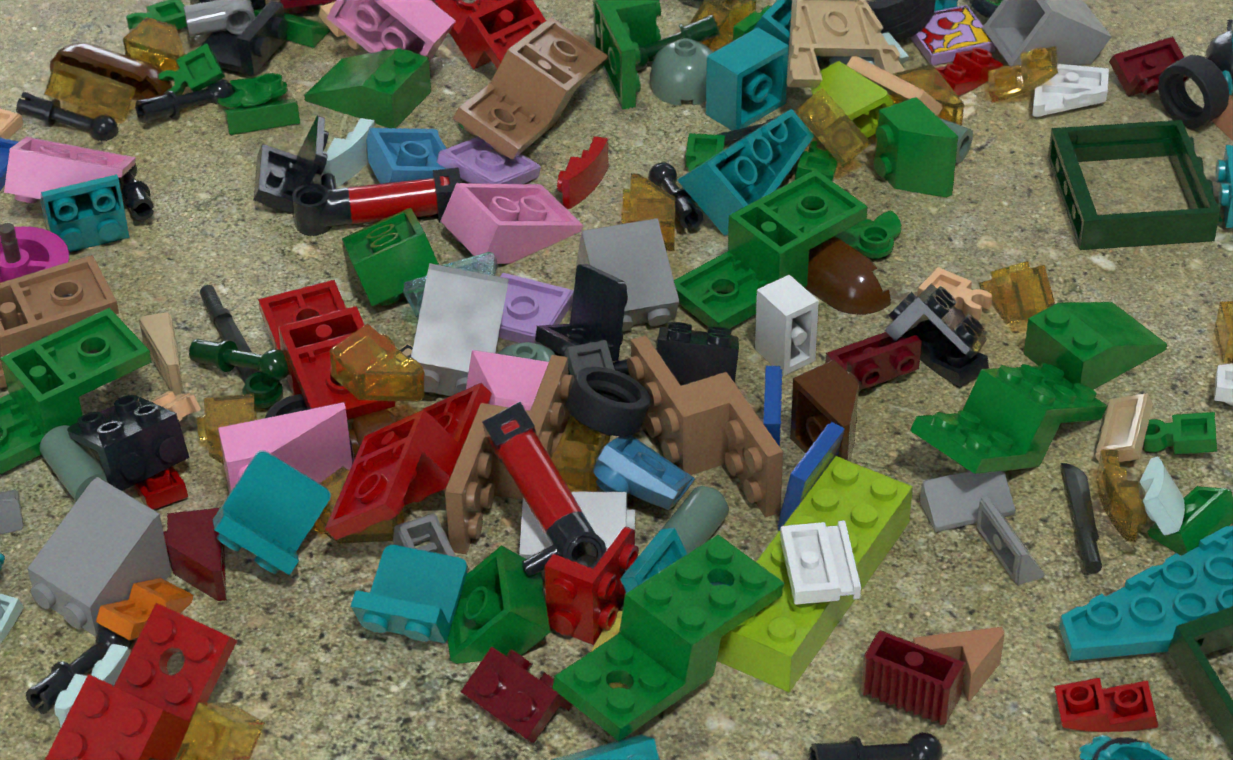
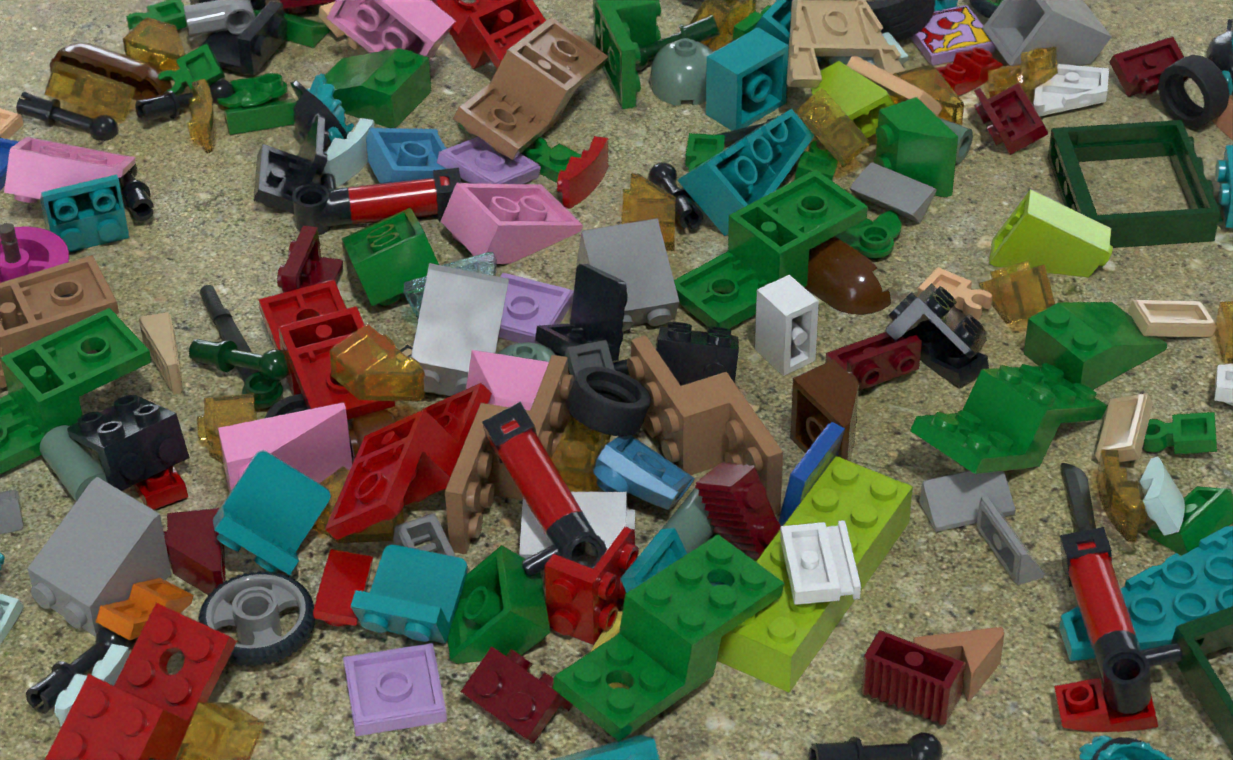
(180, 404): light nougat plate -> none
(203, 123): none -> clear yellow slope
(255, 613): none -> light grey wheel
(305, 263): none -> dark red bracket
(319, 102): none -> hair
(341, 578): none -> red slope
(394, 689): none -> lavender tile
(550, 159): none -> green plate
(739, 507): none -> dark red brick
(772, 401): blue tile -> none
(893, 191): none -> light grey slope
(1011, 118): none -> dark red bracket
(1052, 237): none -> lime slope
(1110, 630): none -> piece
(1172, 318): none -> tan tile

